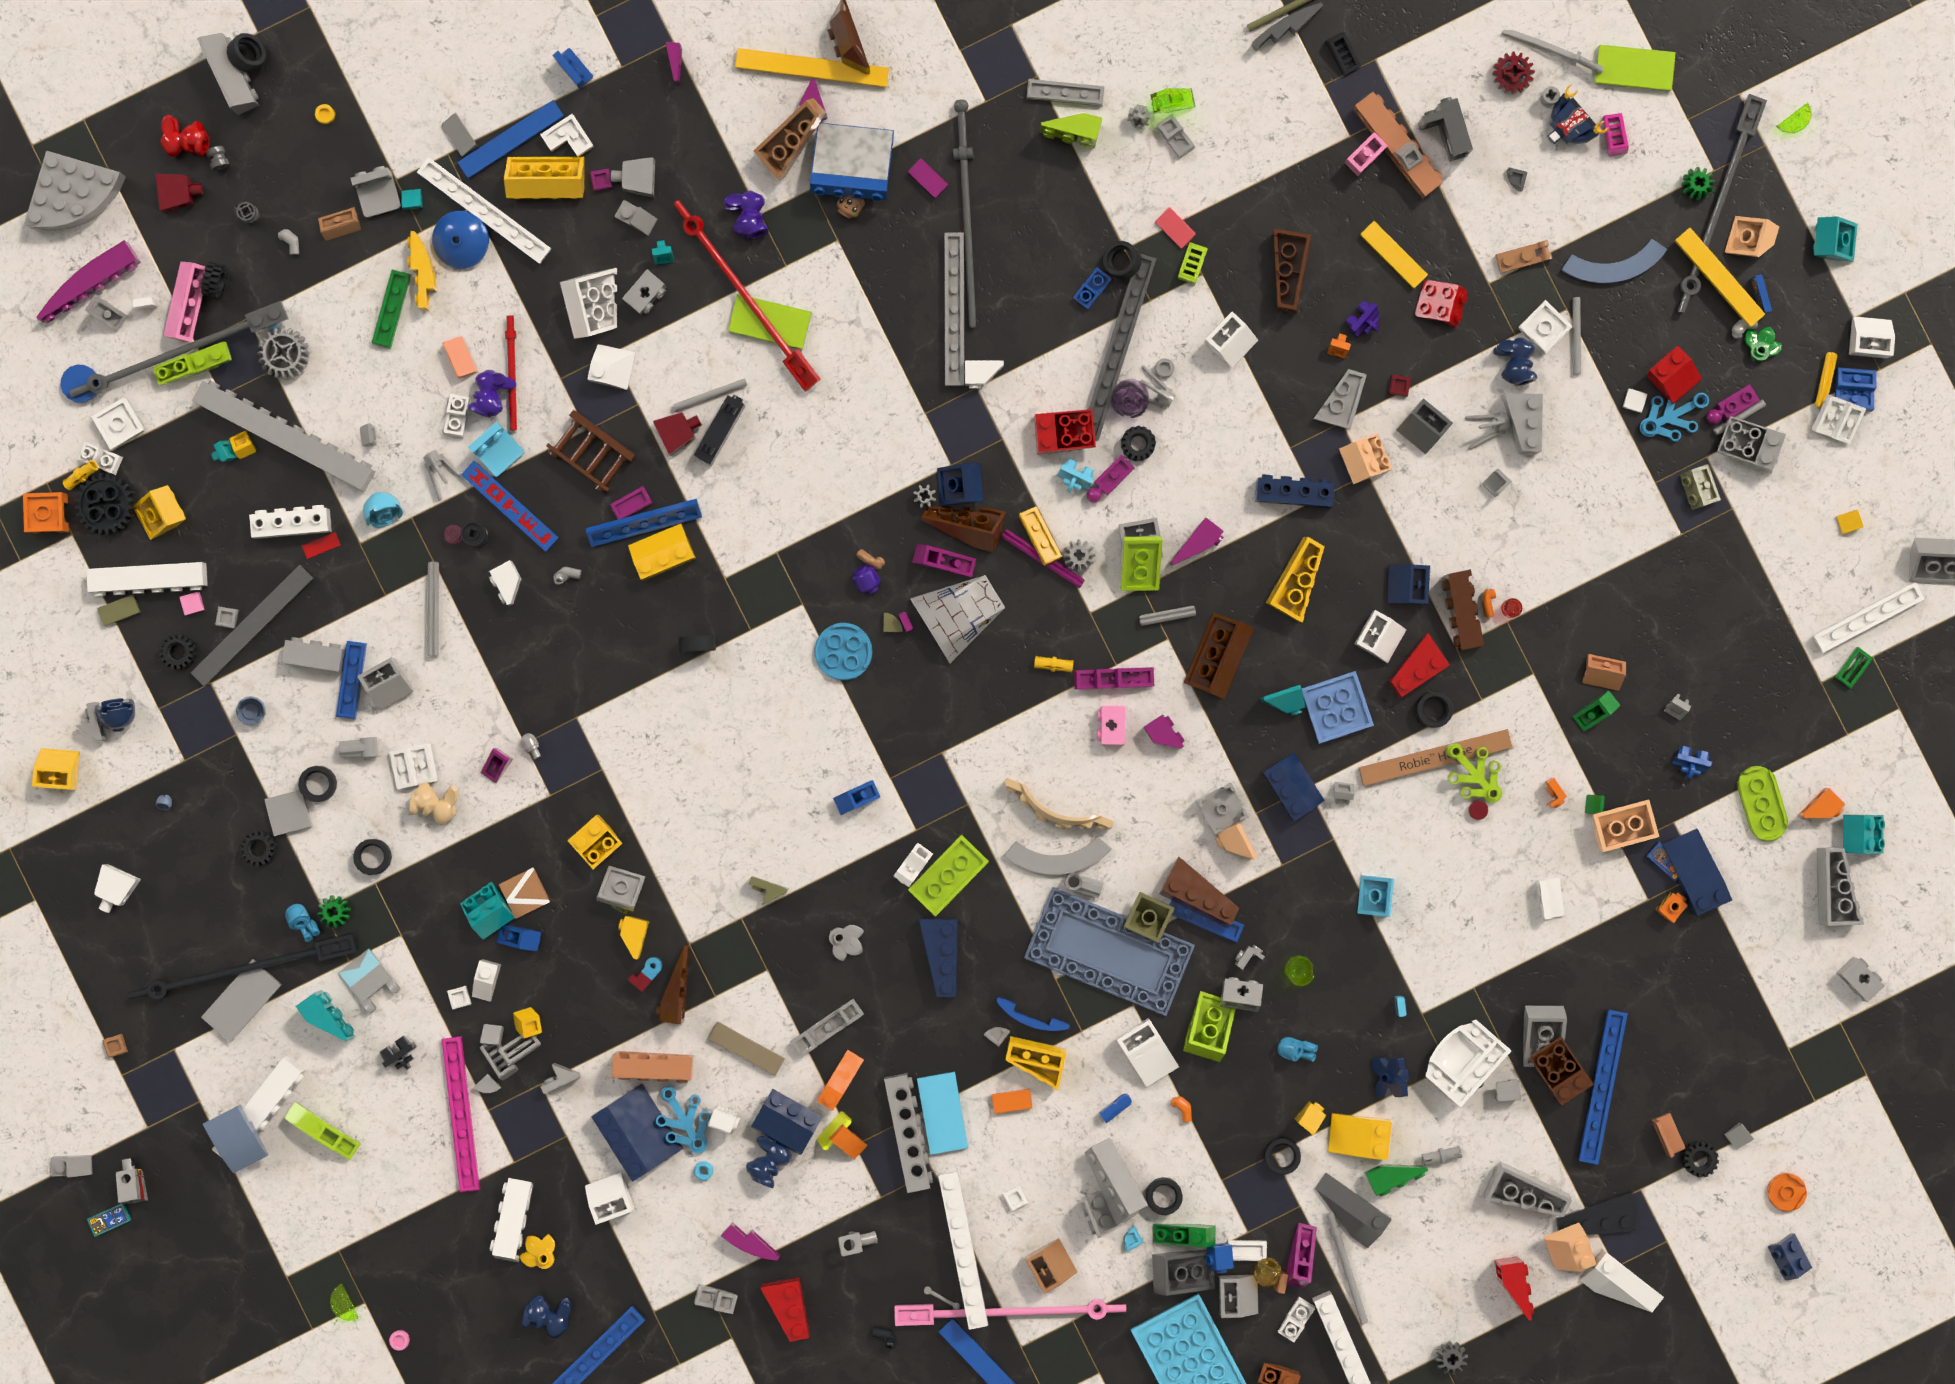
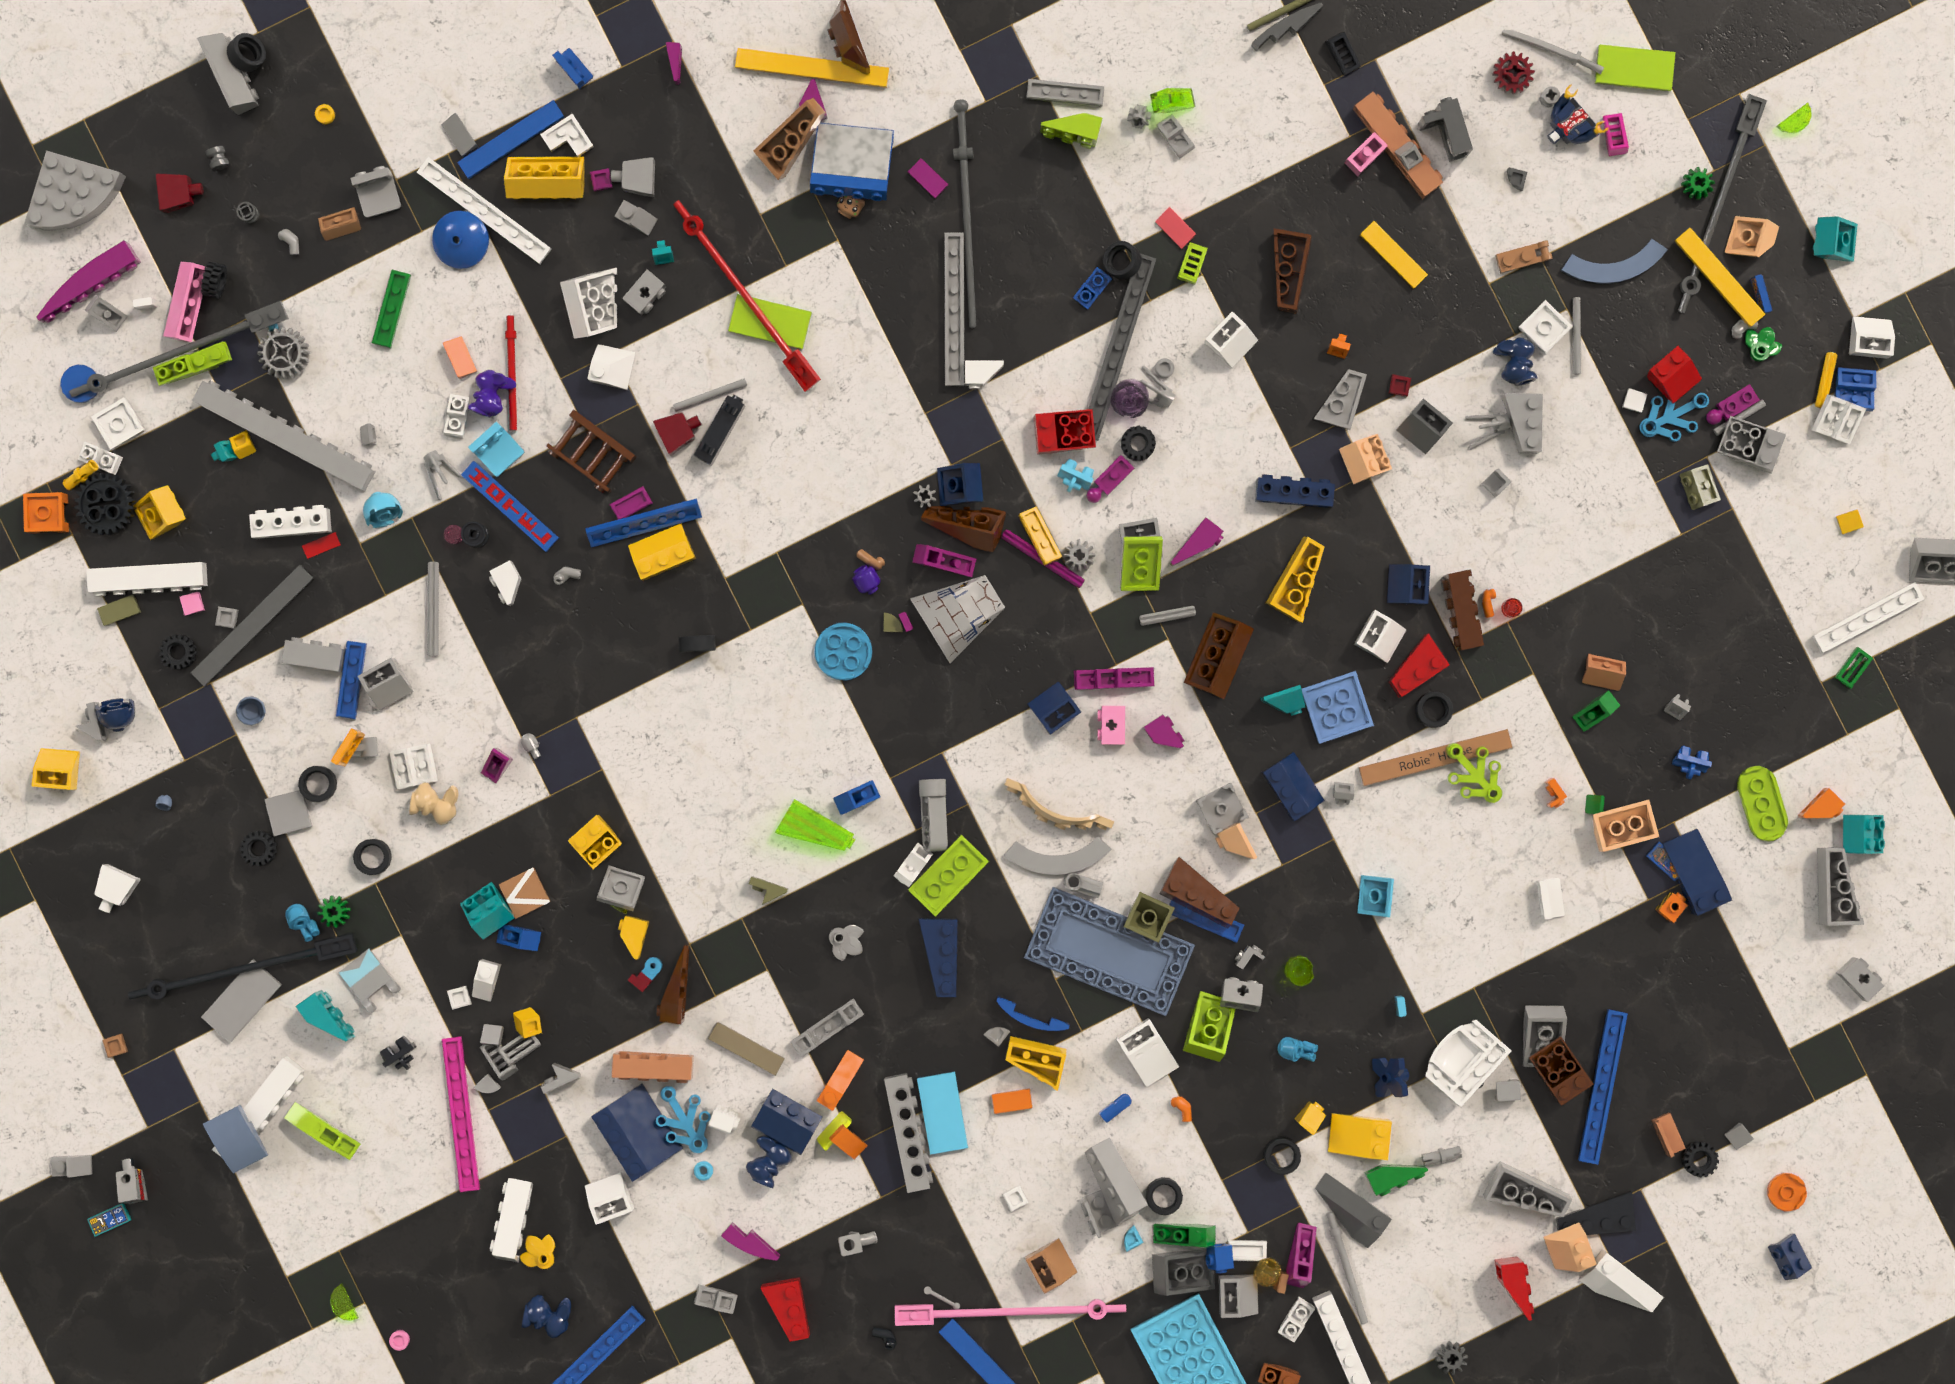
(191, 139): red animal -> none
(348, 747): none -> light orange tile
(412, 199): teal slope -> none
(421, 262): yellow slope -> none
(750, 220): dark purple animal -> none
(811, 826): none -> clear neon green slope
(933, 814): none -> light grey beam
(963, 1250): white brick -> none
(1053, 664): yellow pin -> none
(1054, 708): none -> dark blue slope
(1366, 322): dark purple hips -> none
(1441, 302): bracket -> none
(1478, 810): dark red tile -> none

